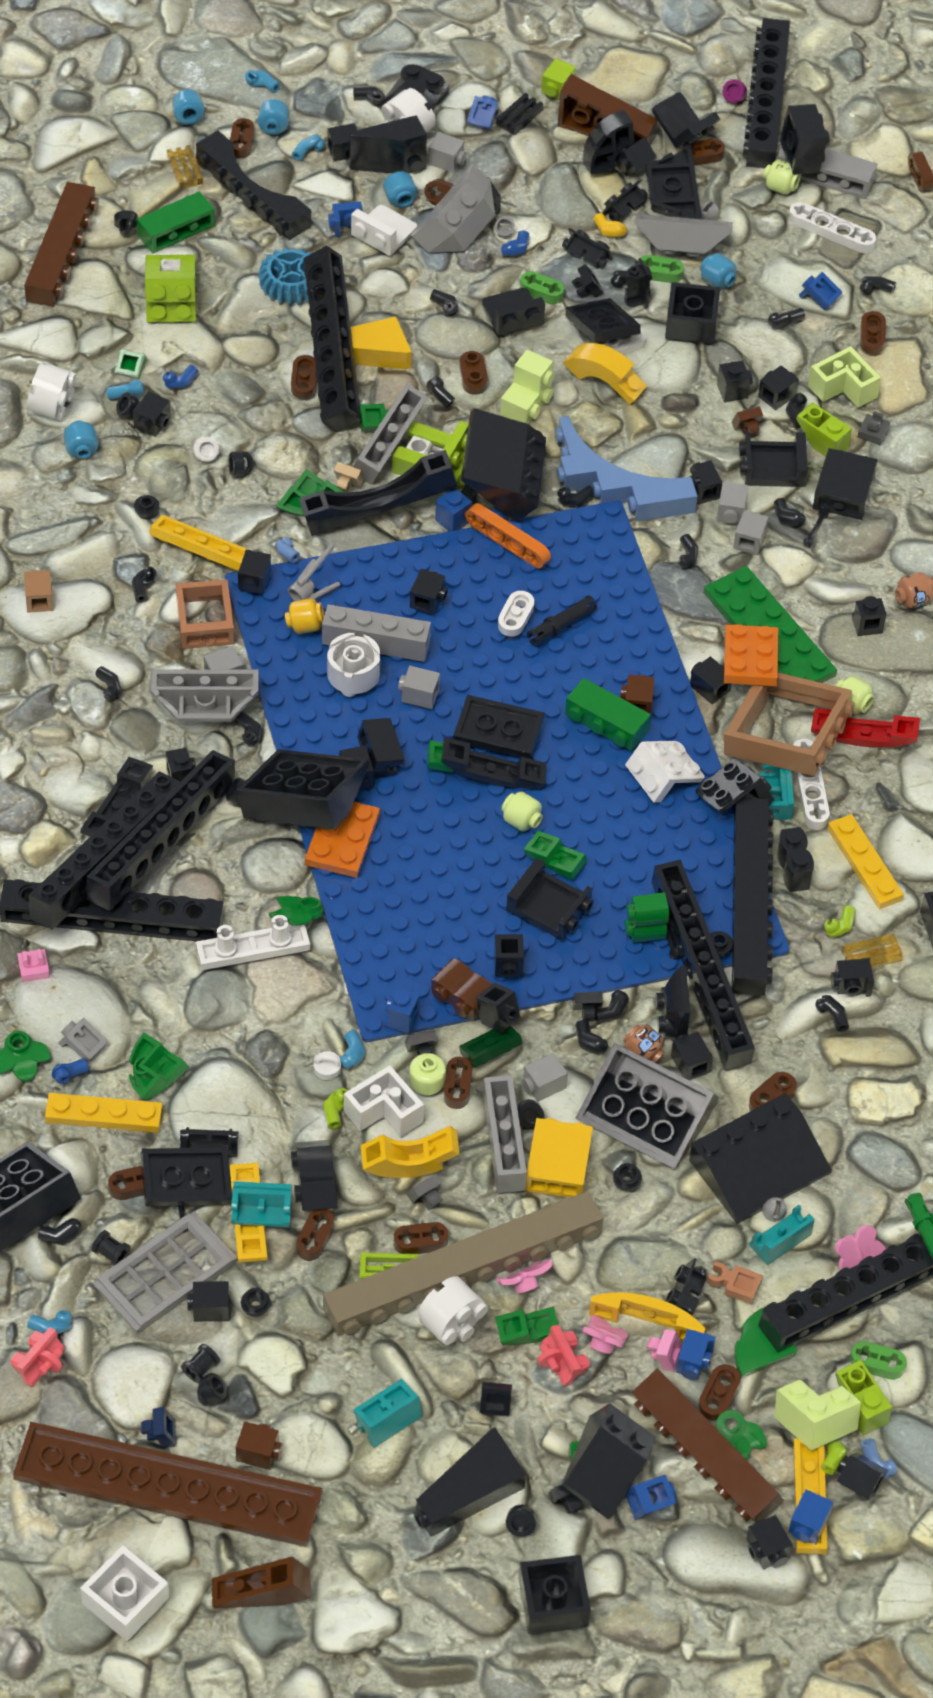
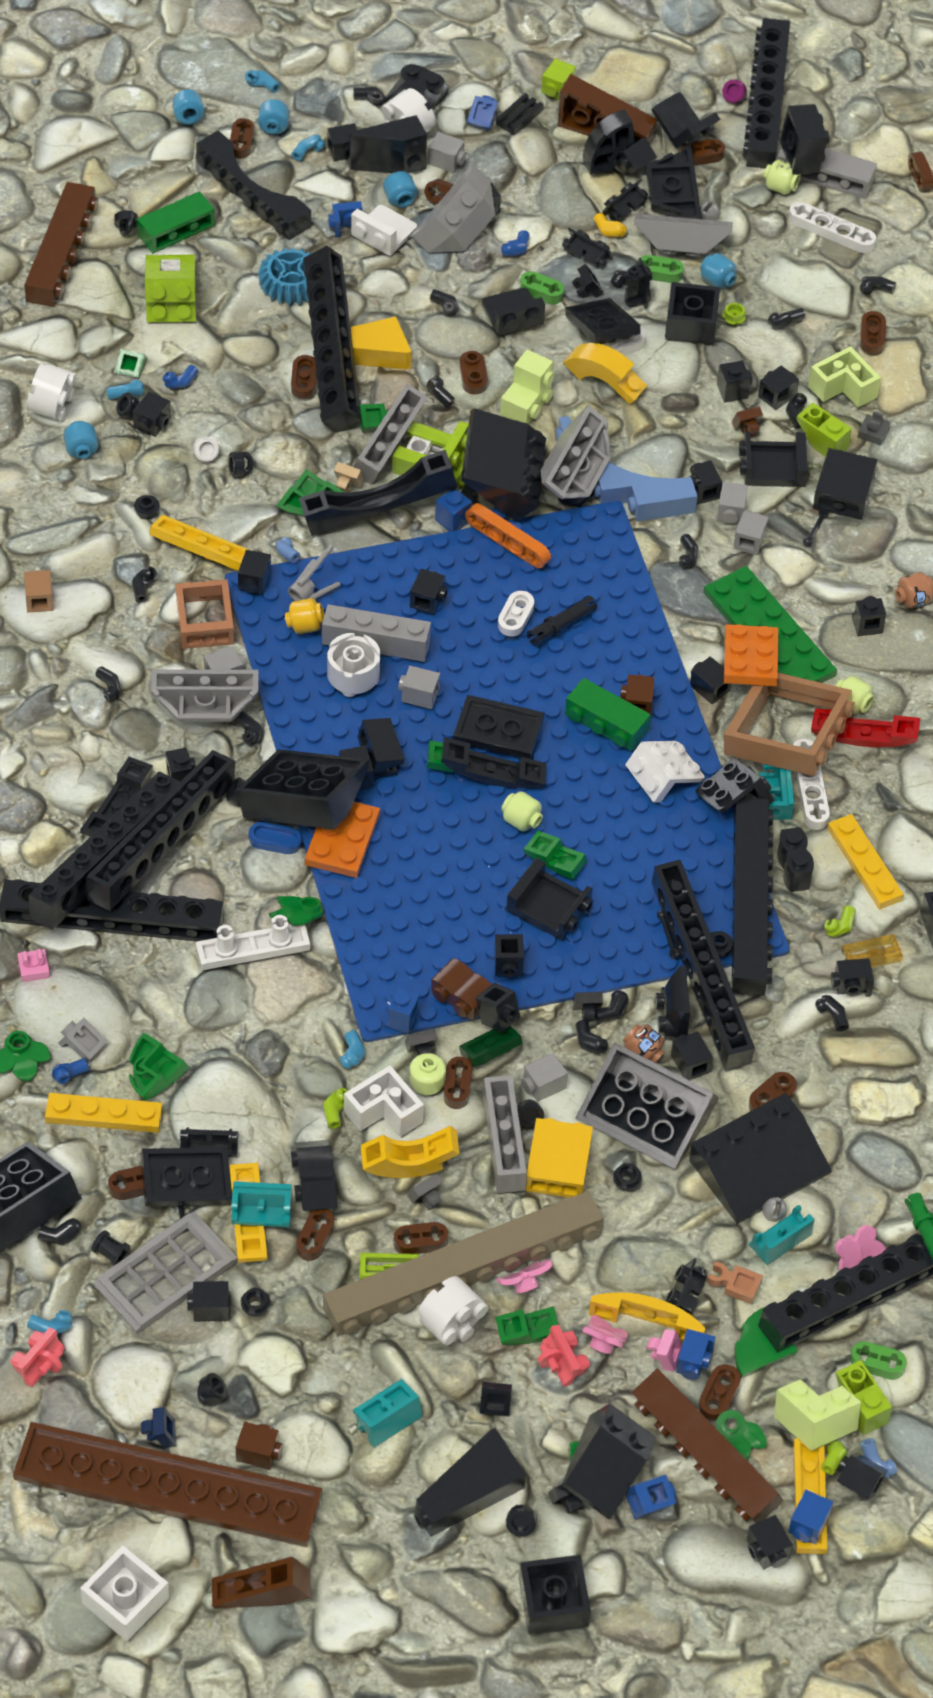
(181, 155): clear yellow tile -> none
(200, 1363): black bush -> none
(275, 838): none -> blue tile
(327, 1065): white tile -> none
(503, 231): light grey hinge -> none
(578, 456): none -> light grey wedge
(647, 918): green brick -> none
(734, 314): none -> lime plate
(787, 515): black arm -> none
(821, 290): blue bracket -> none

